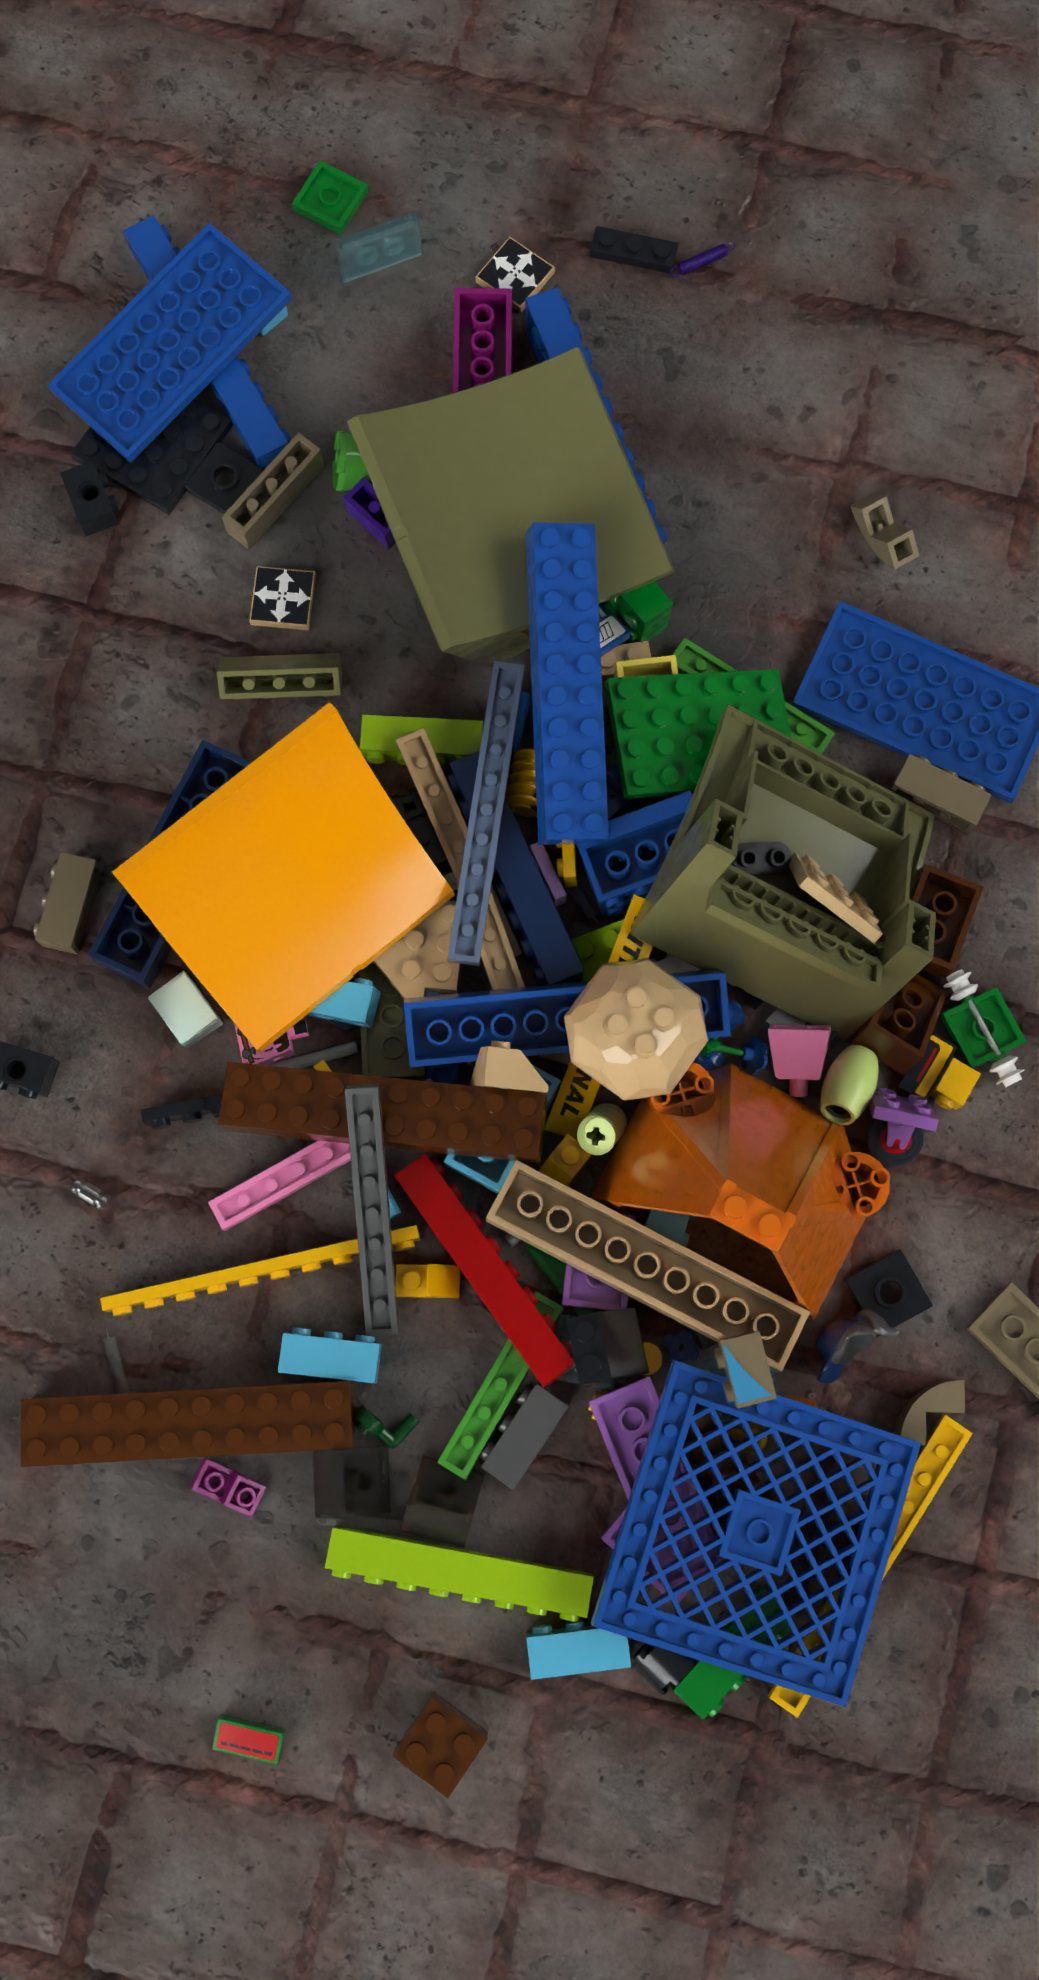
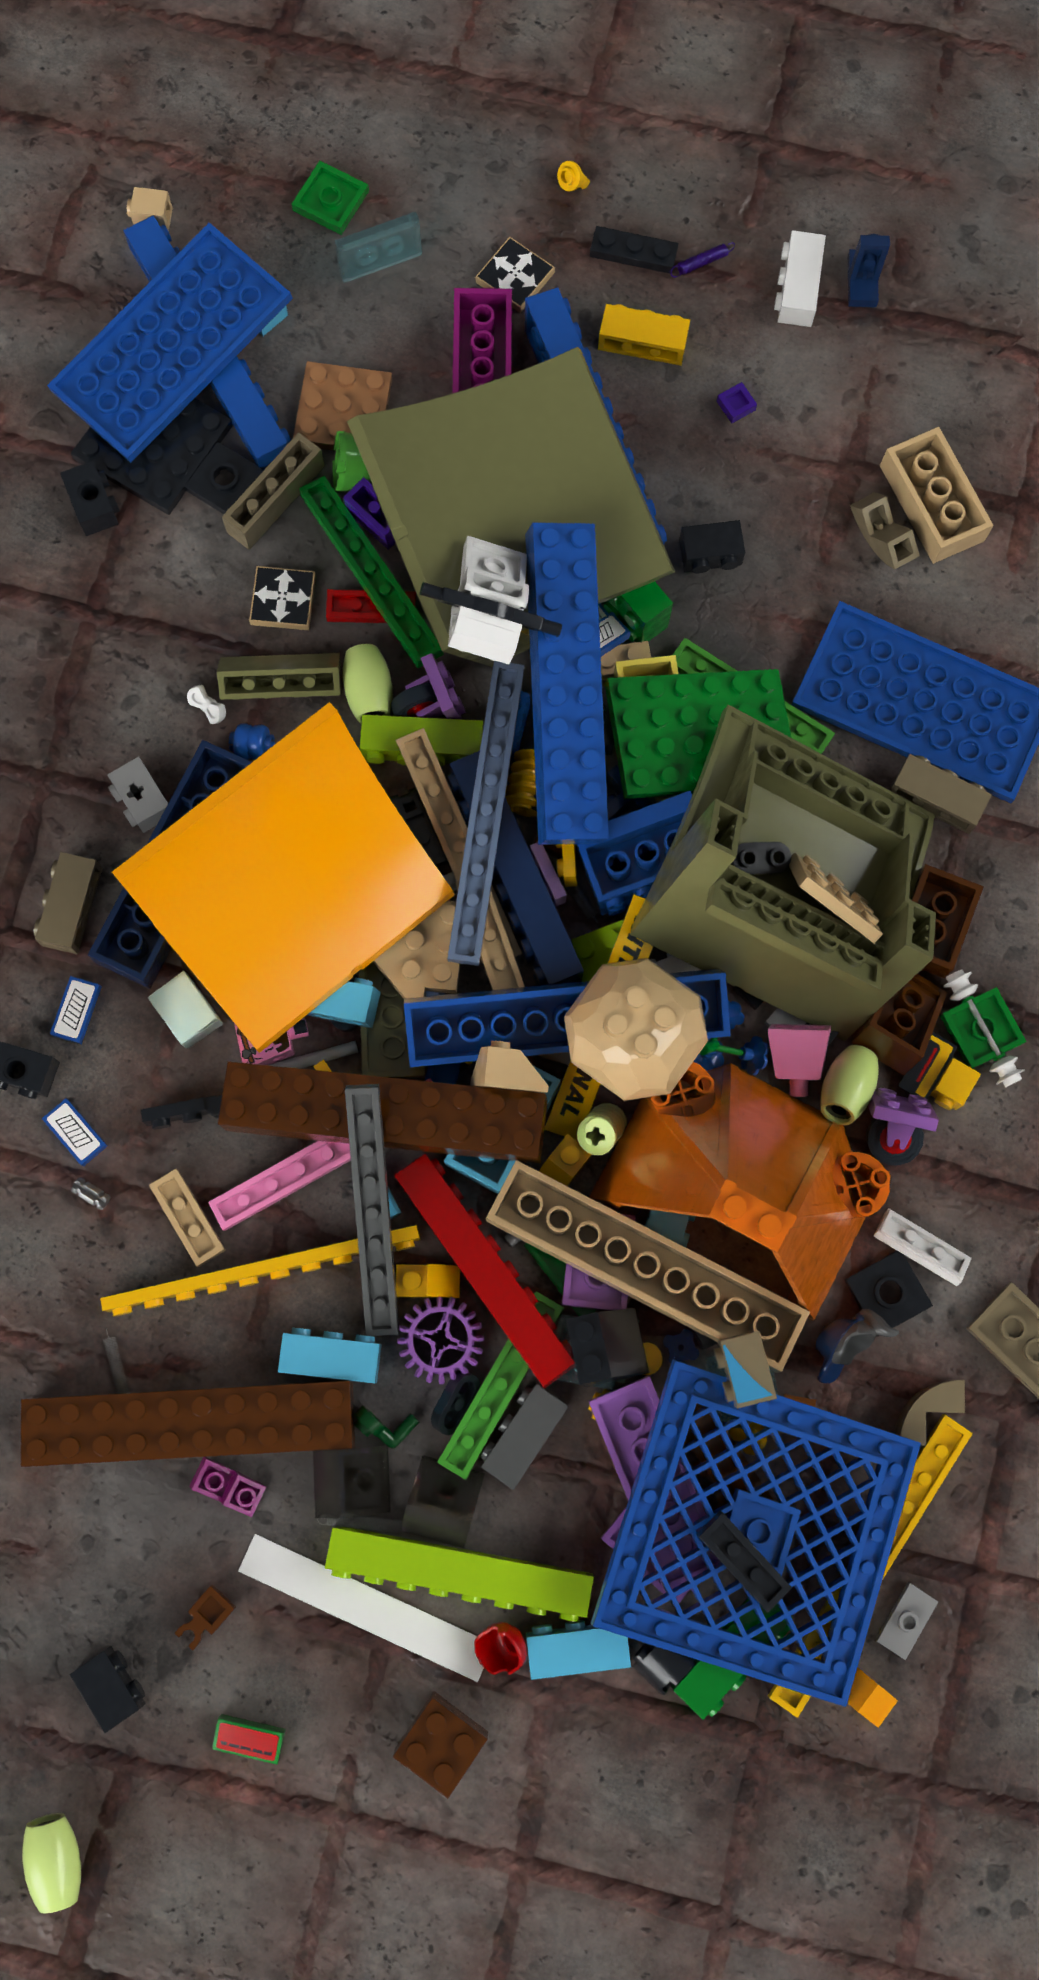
(51, 1863): none -> yellowish green piece
(74, 1132): none -> tile
(75, 1010): none -> tile
(109, 1688): none -> black brick
(129, 781): none -> light grey brick
(150, 202): none -> tan brick
(187, 1217): none -> tan plate
(207, 1614): none -> reddish brown plate
(214, 711): none -> white piece
(250, 741): none -> blue piece
(336, 395): none -> medium nougat plate
(355, 606): none -> red plate
(362, 1606): none -> white sticker
(367, 681): none -> yellowish green piece
(370, 570): none -> green plate
(414, 1332): none -> medium lavender gear
(430, 695): none -> medium lavender plate
(454, 1402): none -> black plate
(489, 602): none -> white piece
(501, 1648): none -> red hair
(571, 177): none -> yellow plate
(643, 334): none -> yellow brick
(712, 546): none -> black brick
(736, 402): none -> dark purple plate
(744, 1561): none -> black plate
(800, 278): none -> white brick
(865, 269): none -> dark blue bracket
(870, 1698): none -> light orange slope
(906, 1620): none -> light grey plate
(922, 1247): none -> white tile
(936, 495): none -> tan brick

